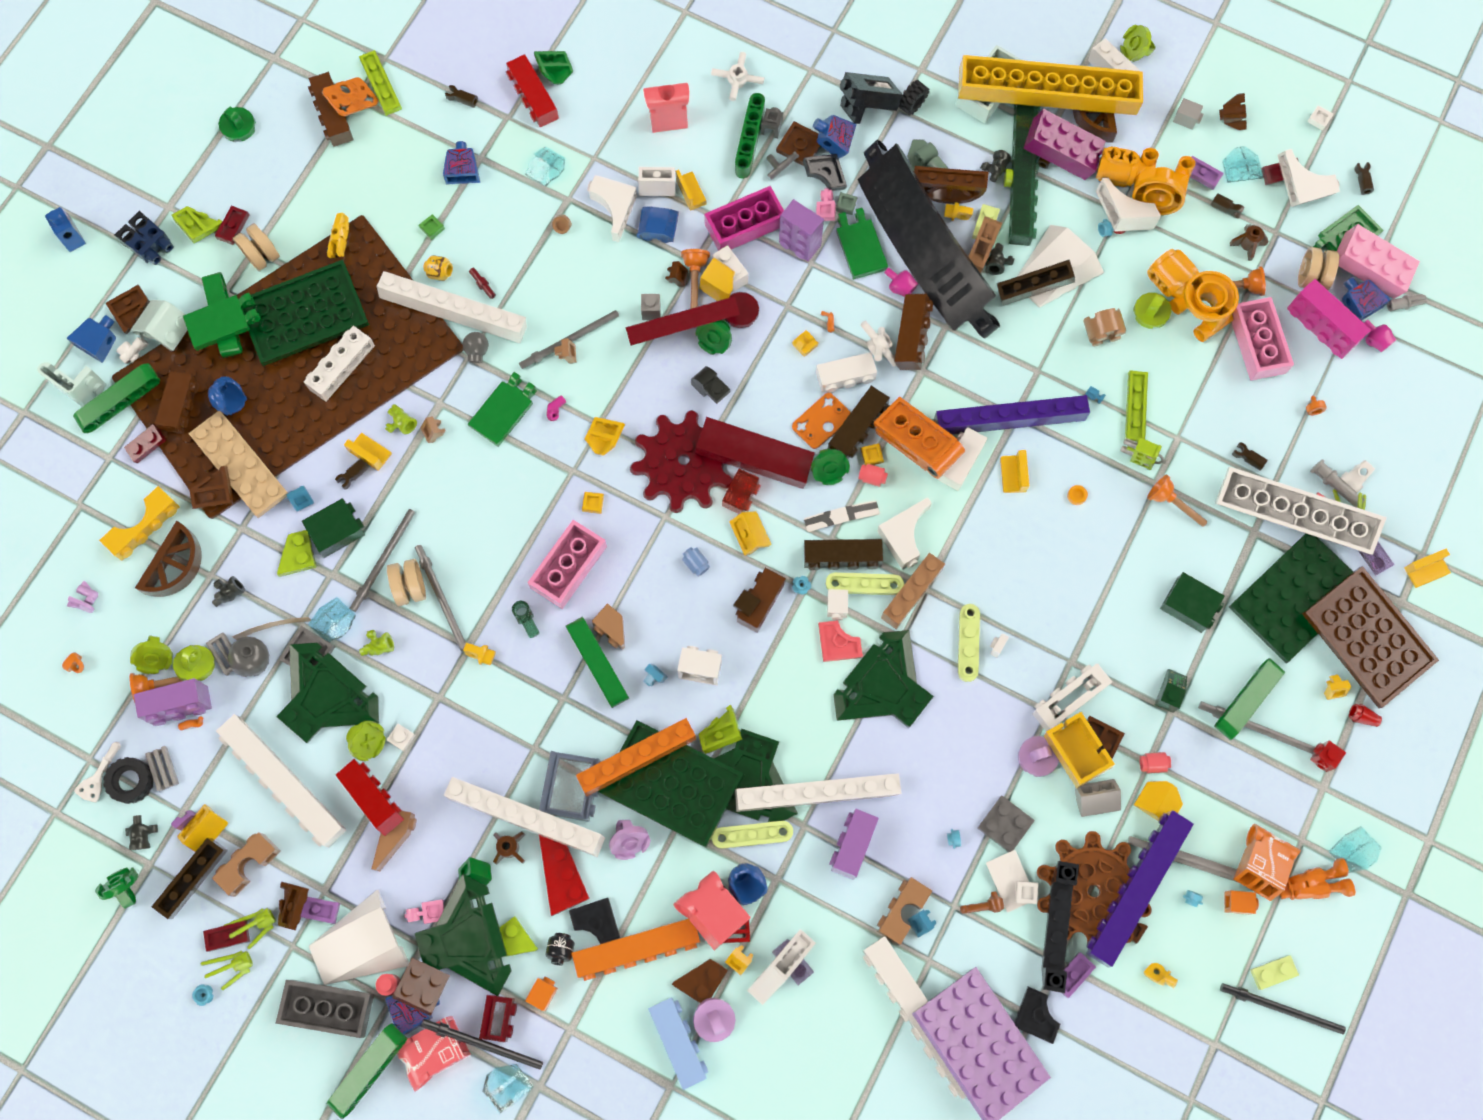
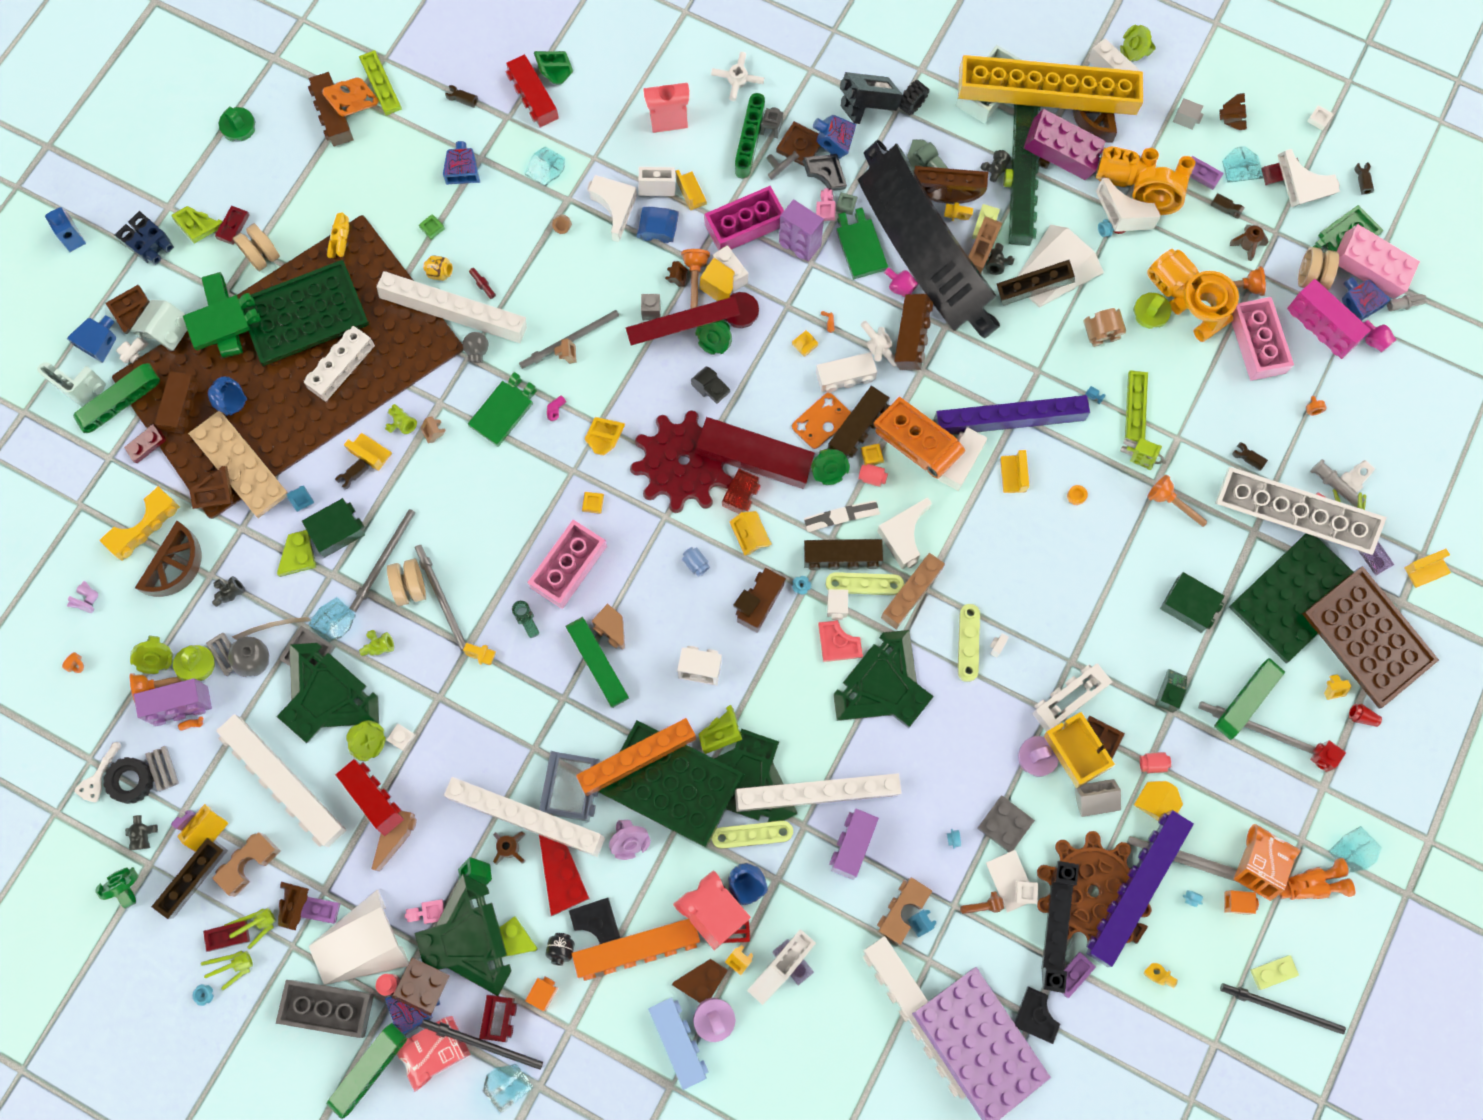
(654, 675): dark azure tile -> none

